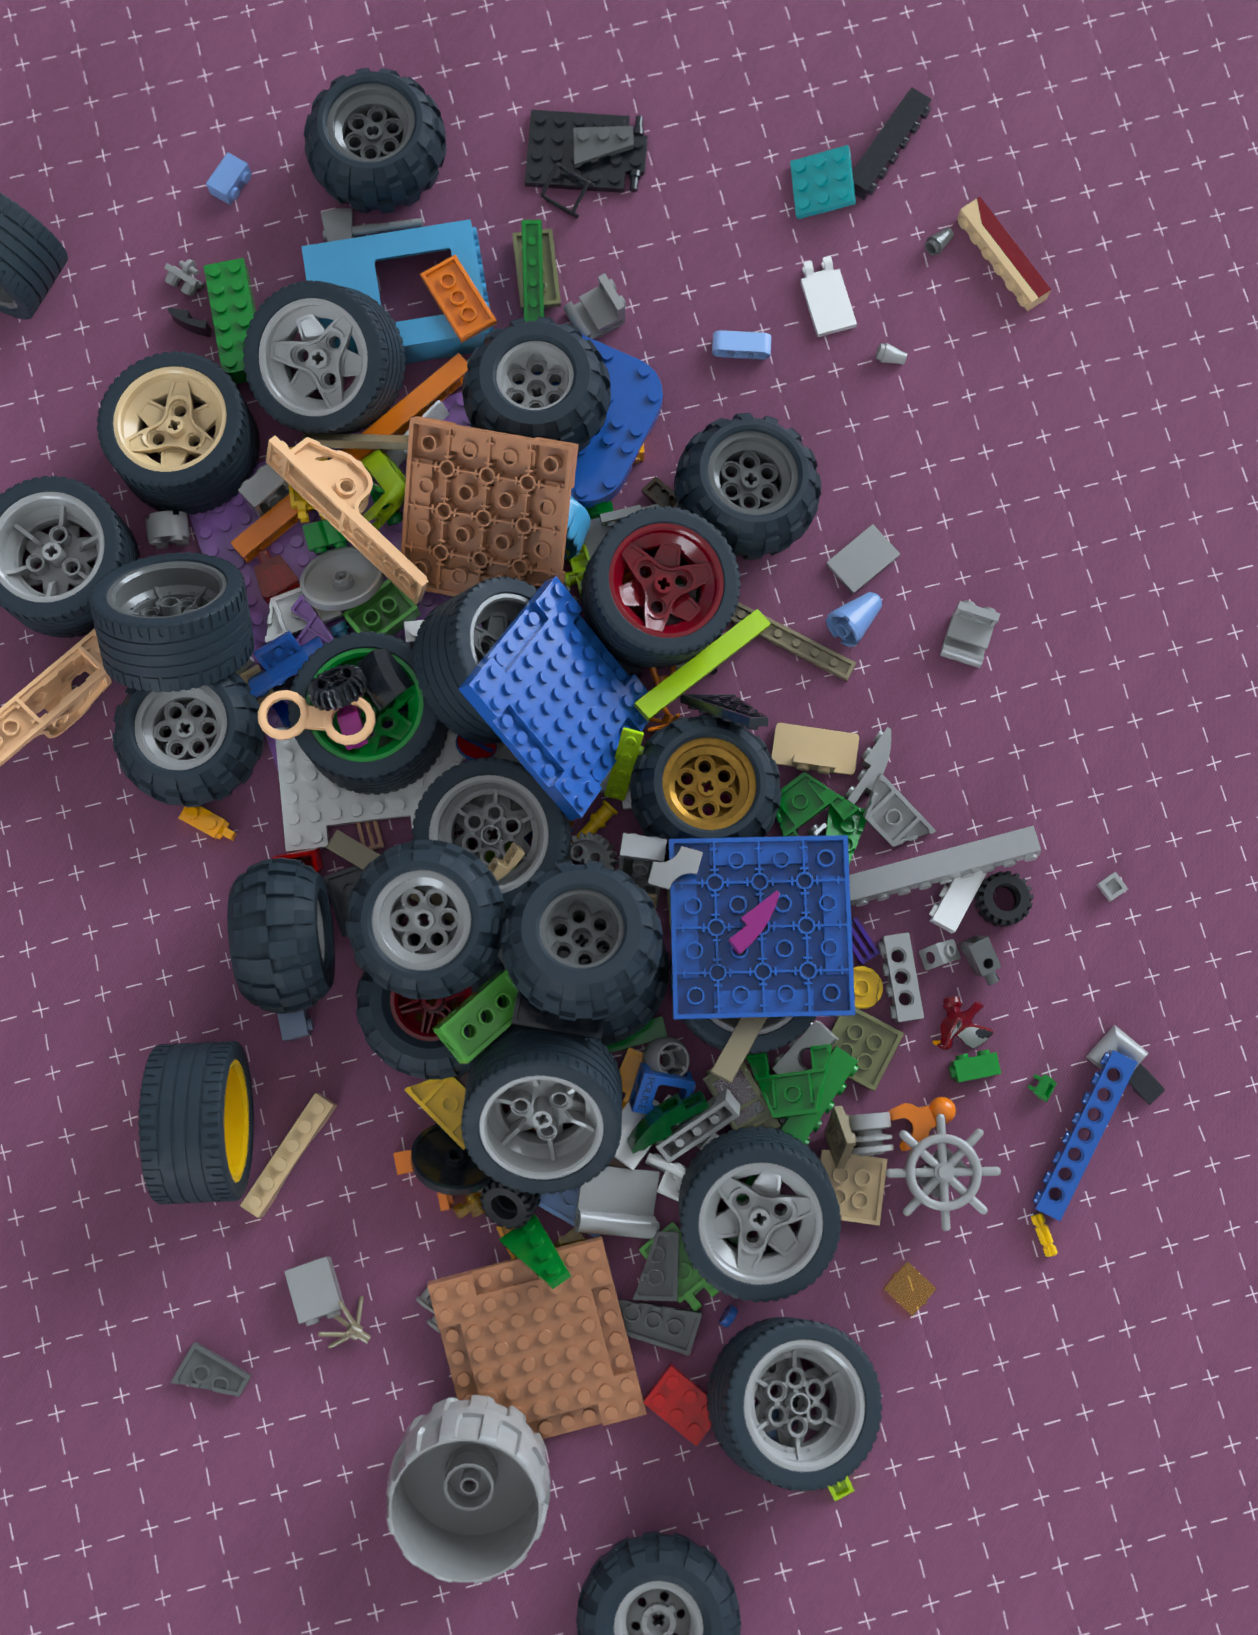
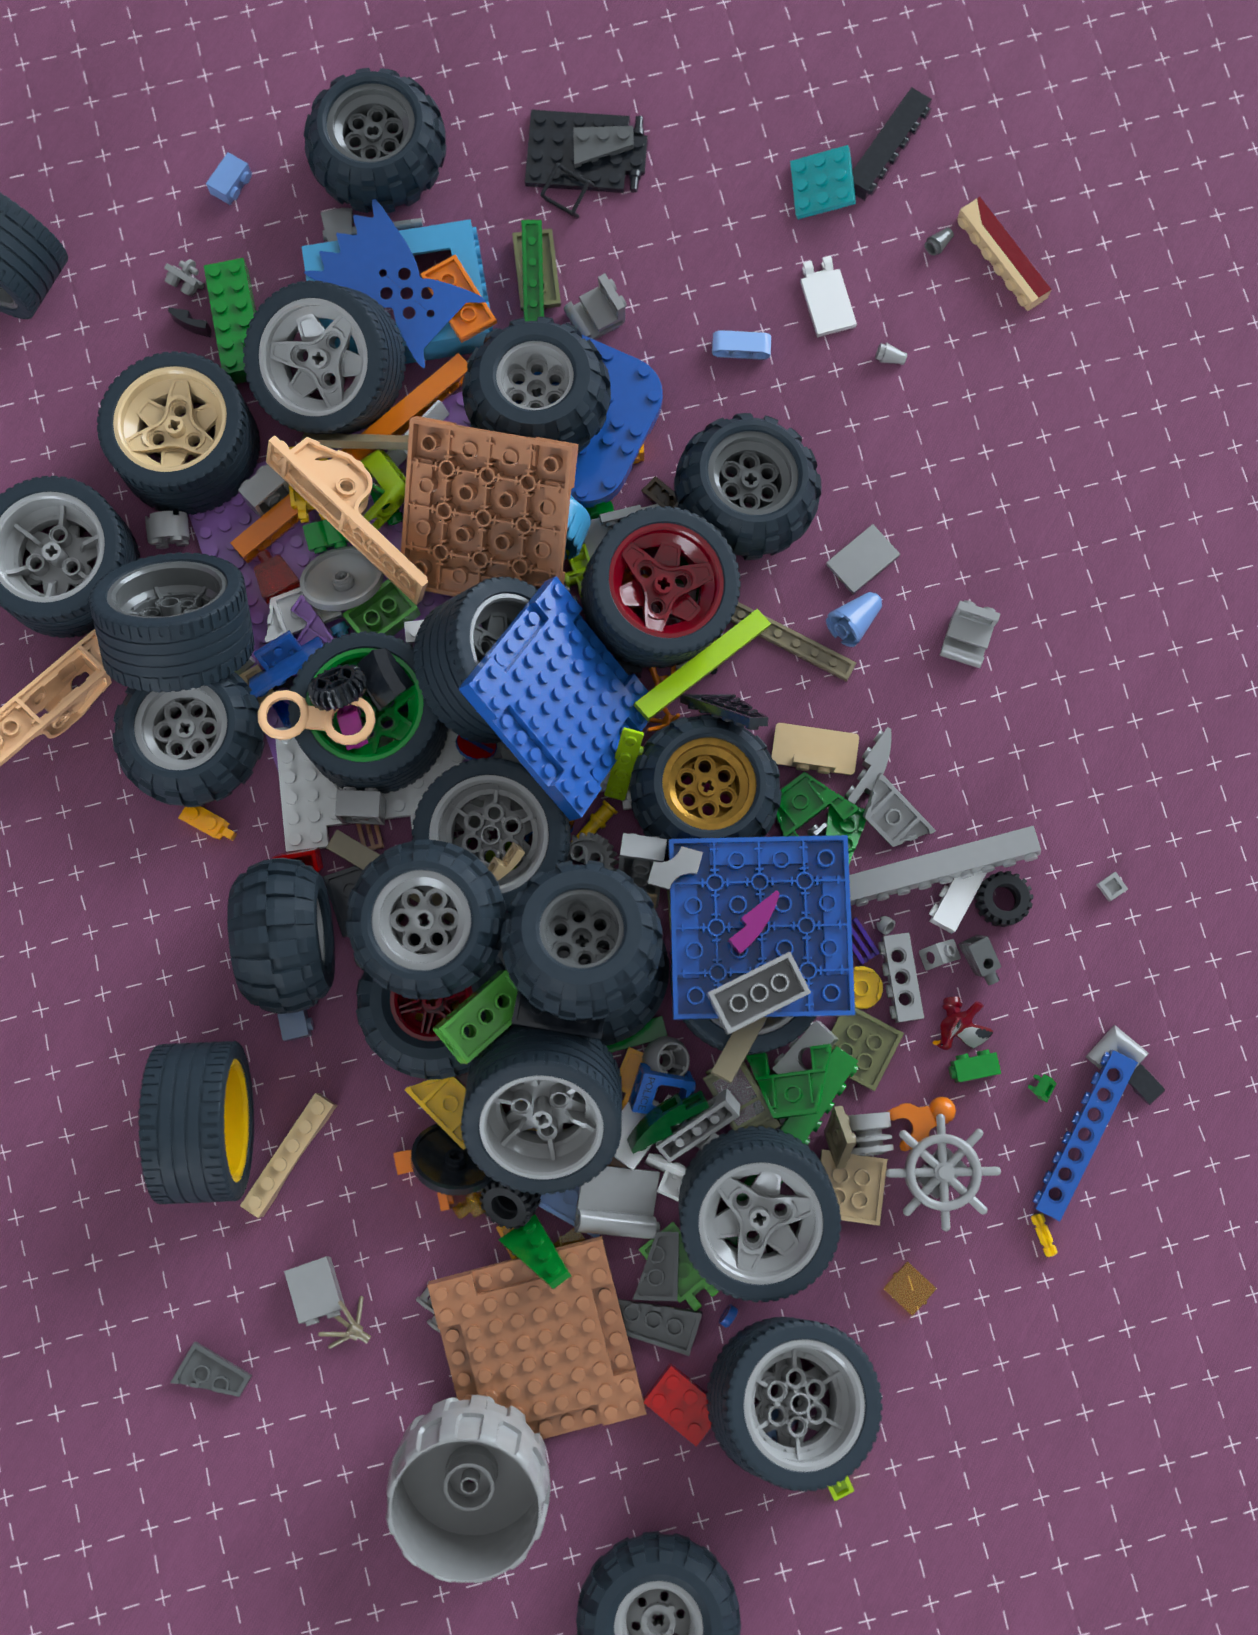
(360, 806): none -> light grey brick
(380, 247): none -> blue piece
(758, 993): none -> light grey brick
(886, 925): none -> light grey hinge

